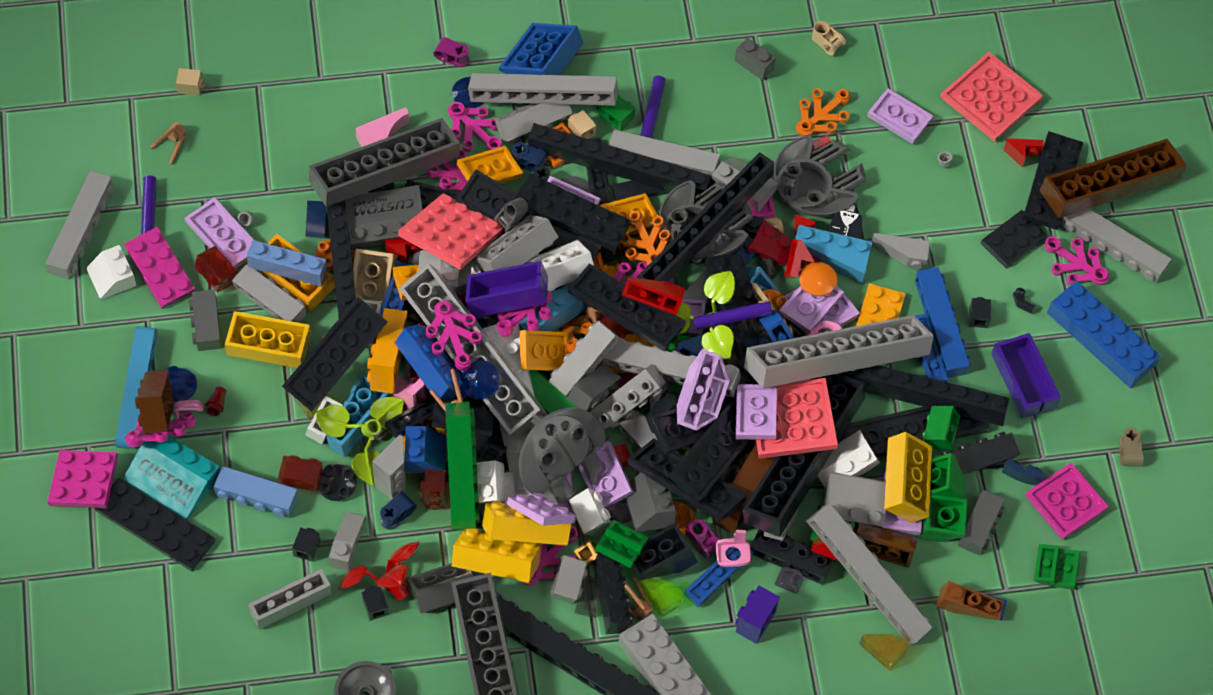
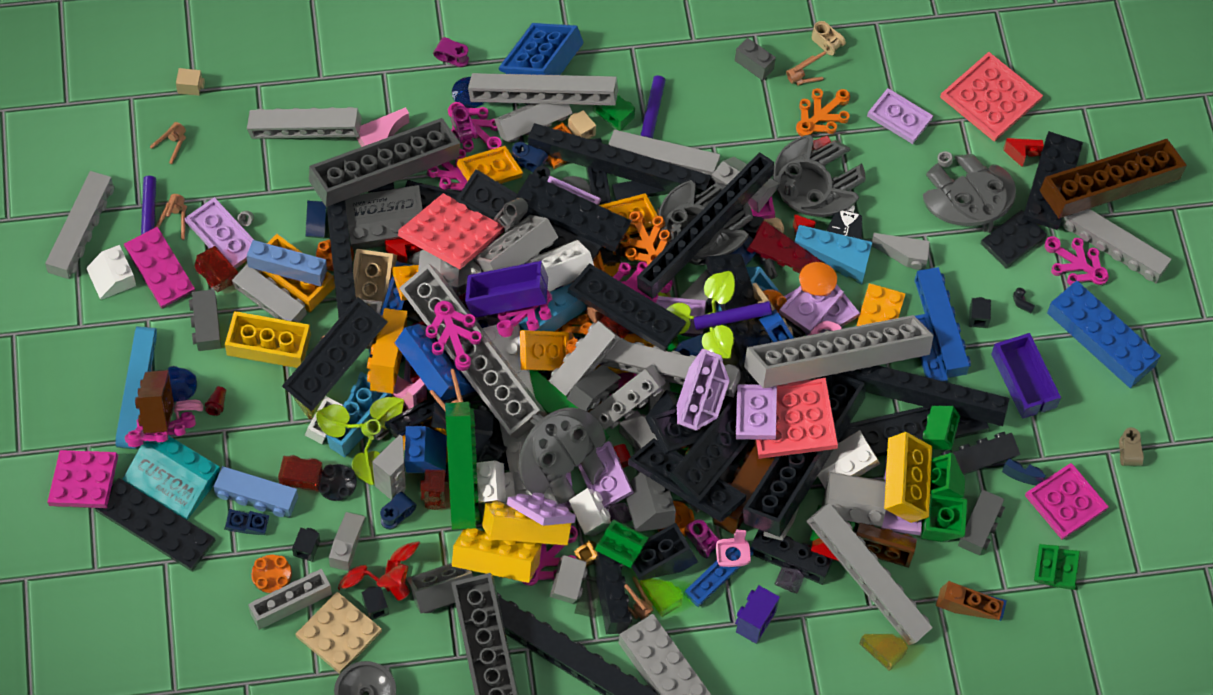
(175, 205): none -> nougat plant
(246, 523): none -> dark blue slope
(271, 573): none -> orange dish
(304, 123): none -> light grey brick
(338, 632): none -> tan plate
(463, 127): none -> magenta piece
(480, 379): clear blue dish -> none
(655, 293): red slope -> none
(796, 73): none -> nougat plant
(797, 254): red slope -> none
(972, 199): none -> dark grey piece

